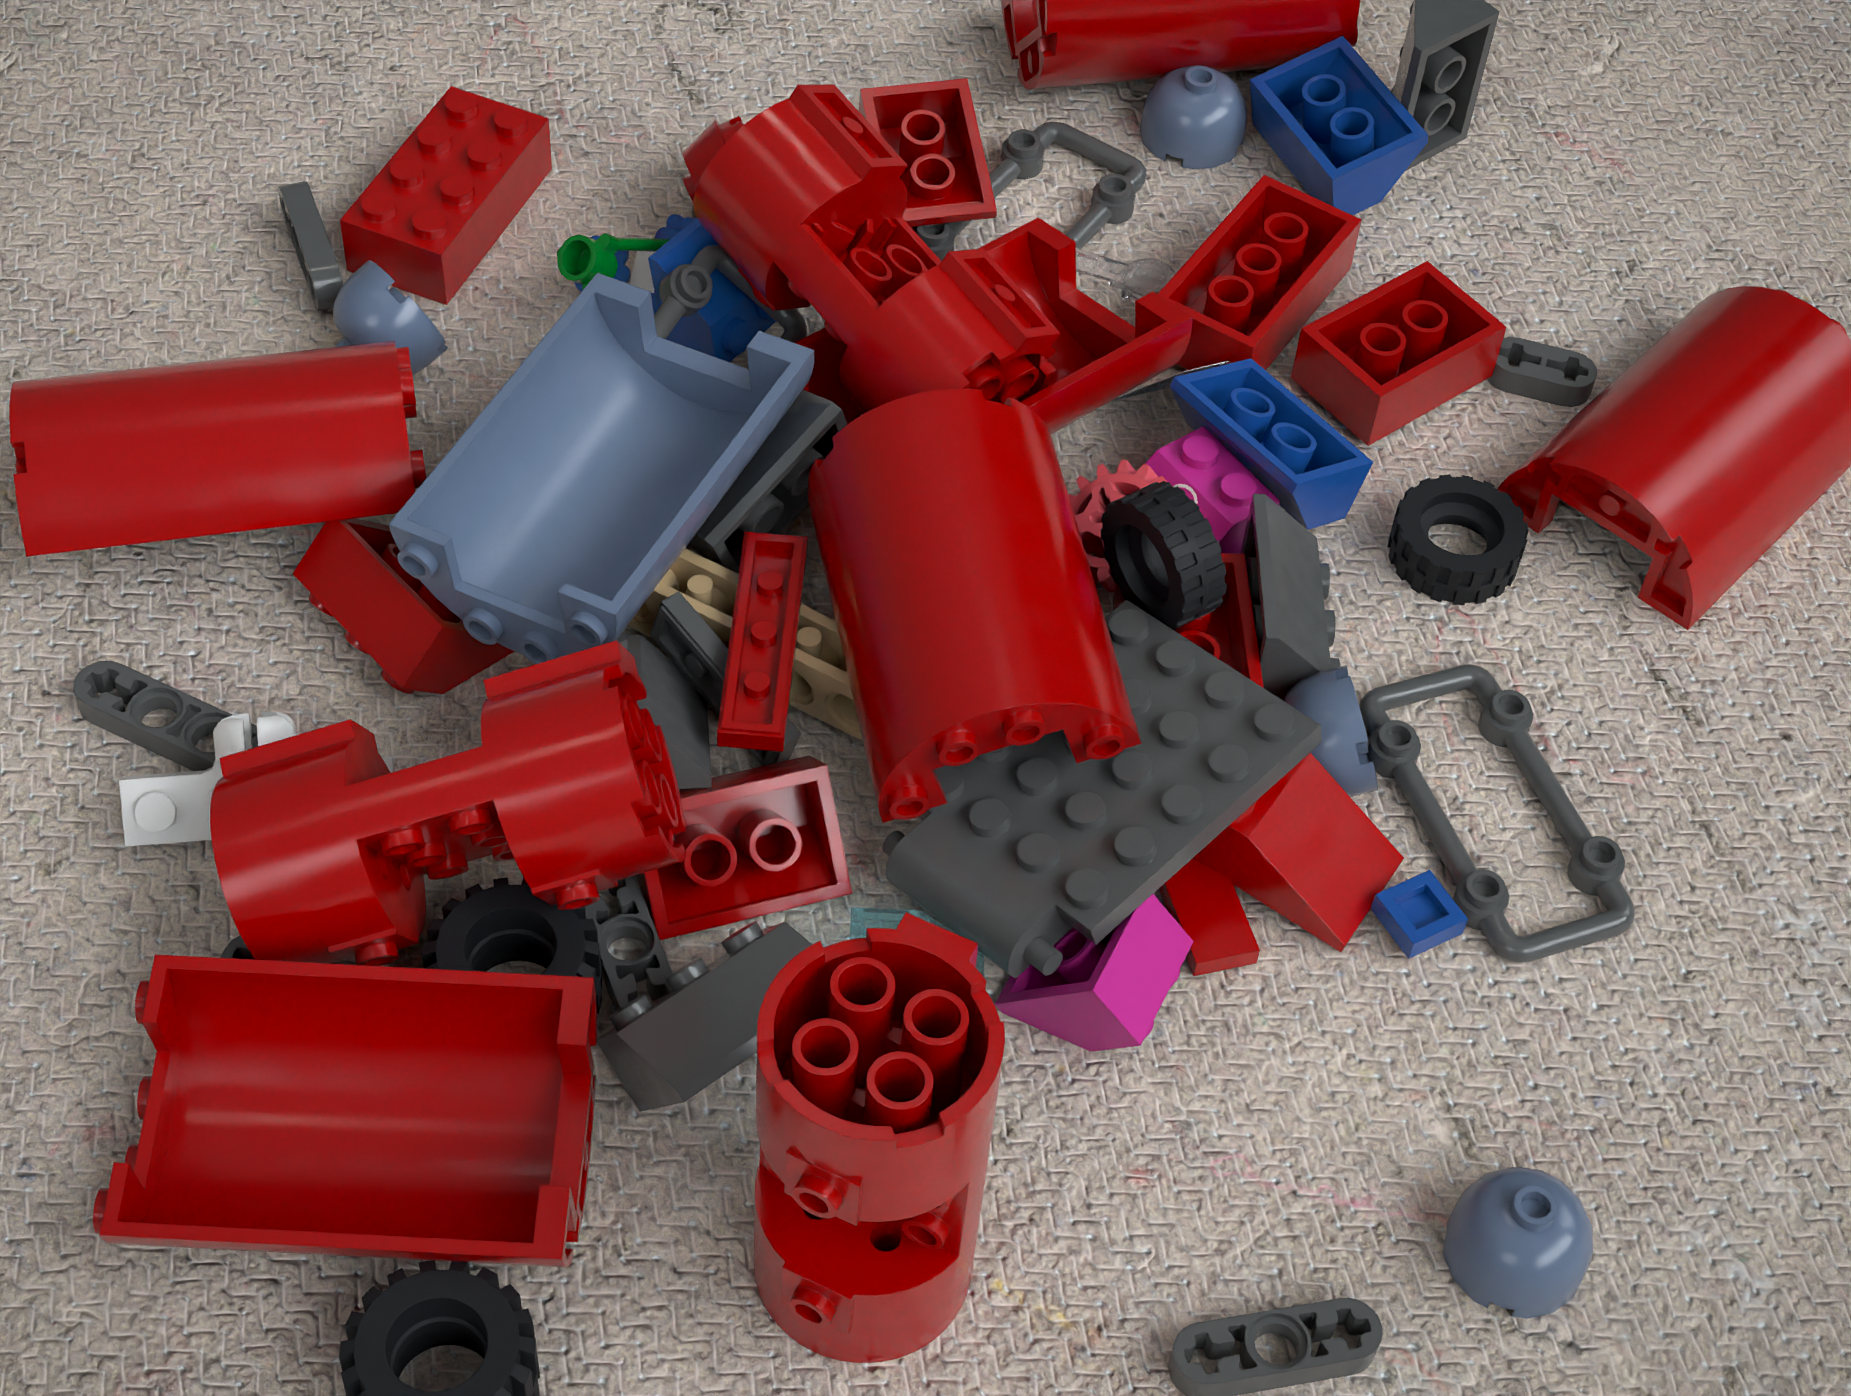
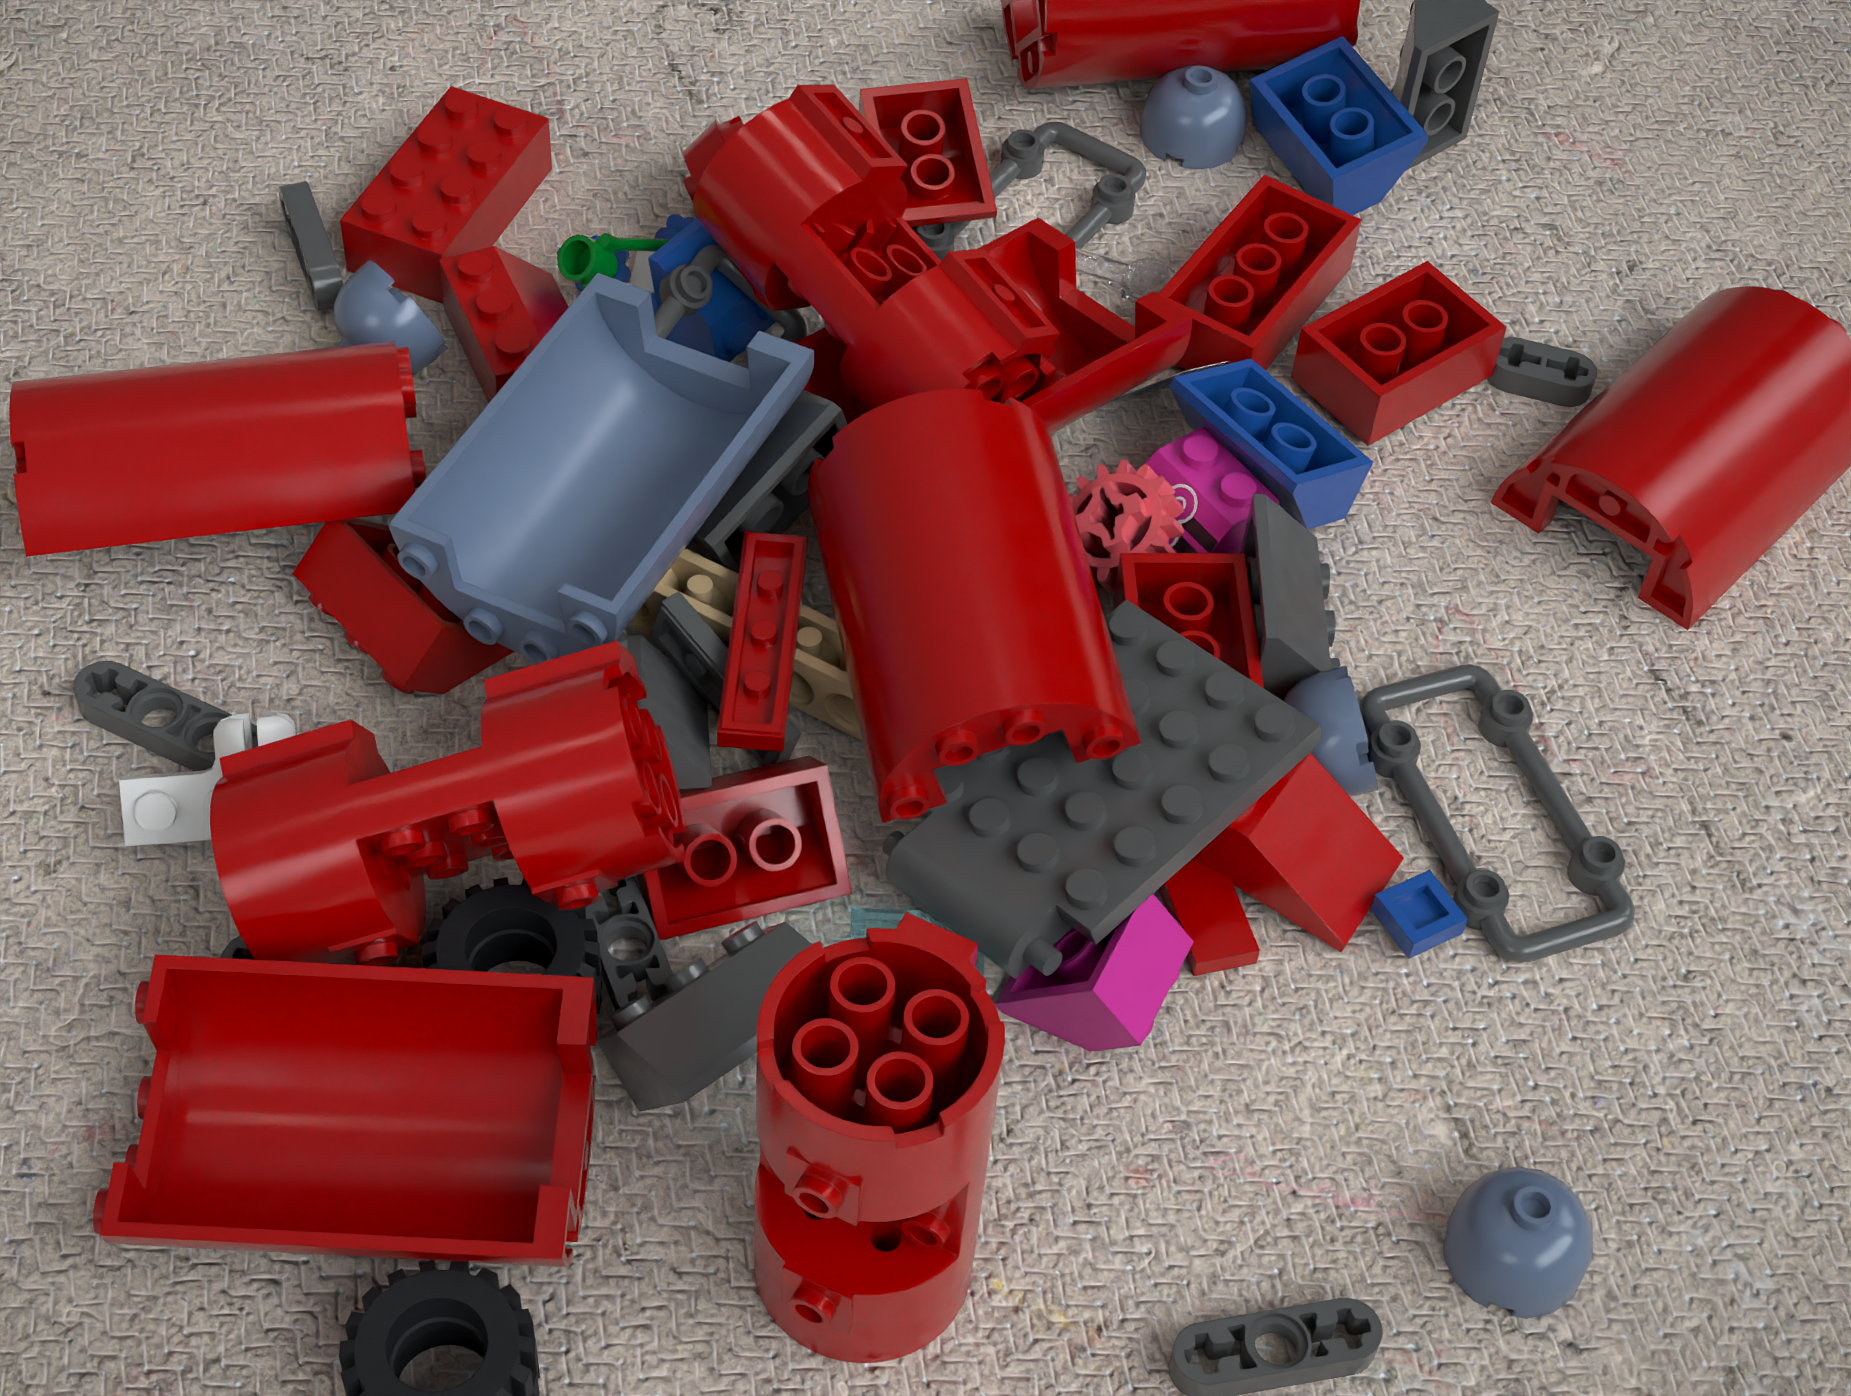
(498, 310): none -> red slope
(1164, 554): black tyre -> none
(1448, 574): black tyre -> none

